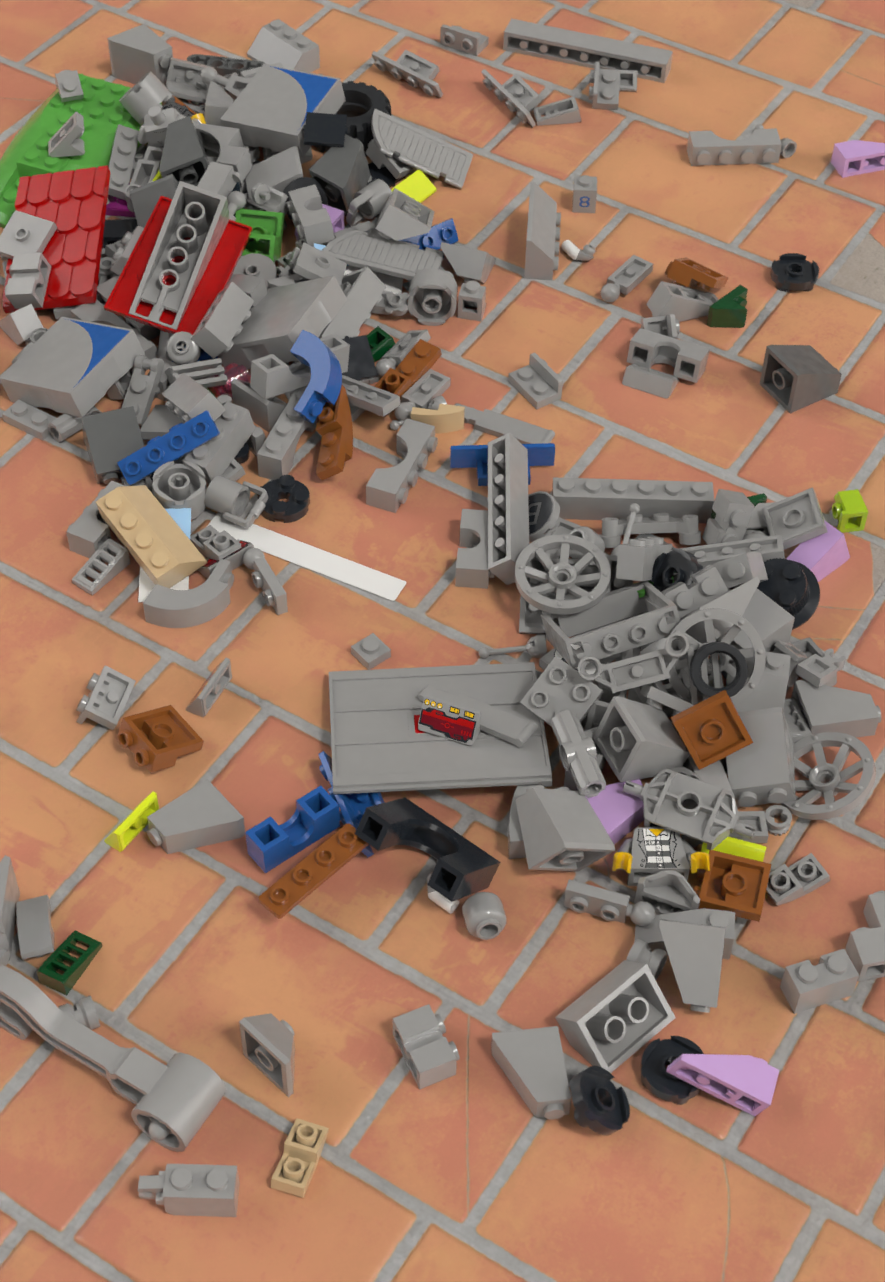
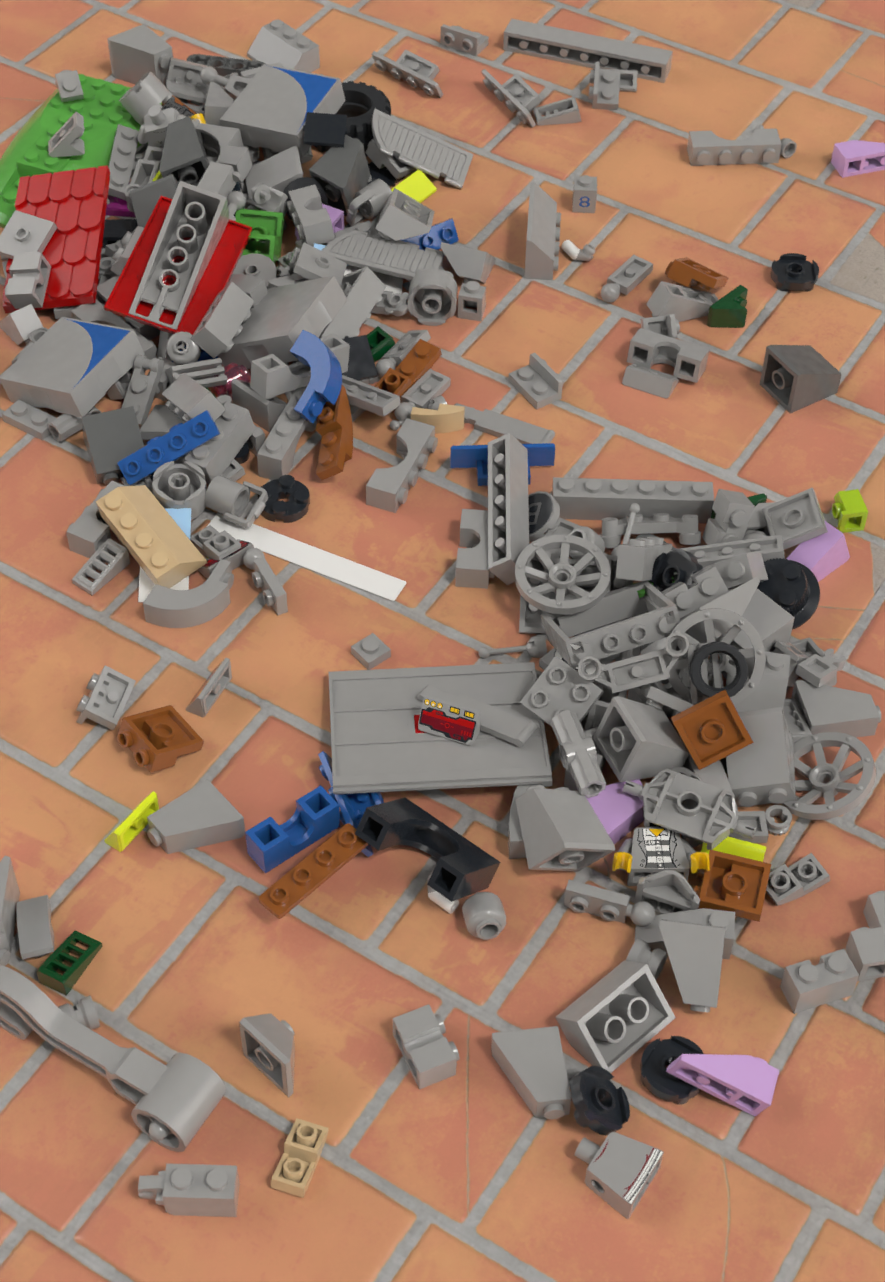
(619, 1170): none -> light grey torso

